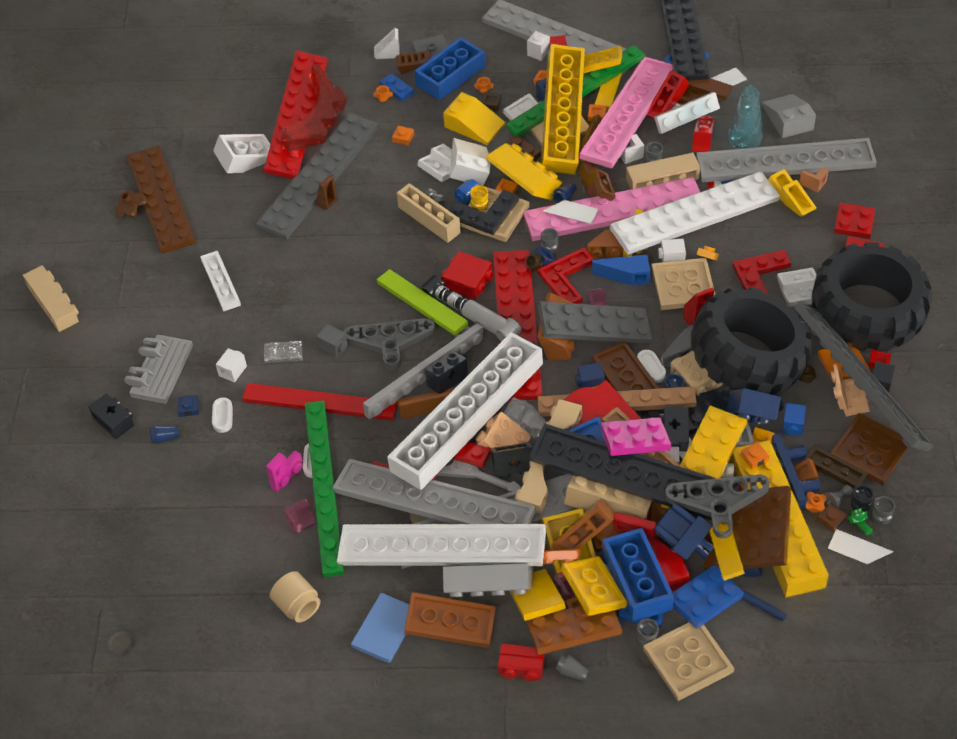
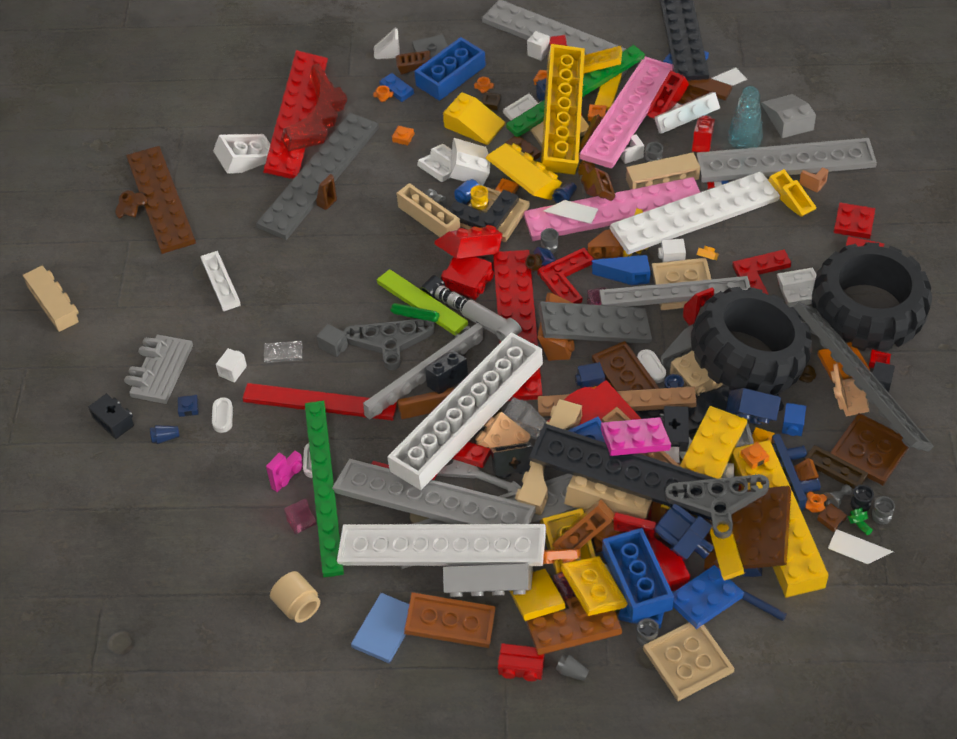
(415, 312): none -> green axle
(471, 242): none -> red slope
(667, 292): none -> light grey plate

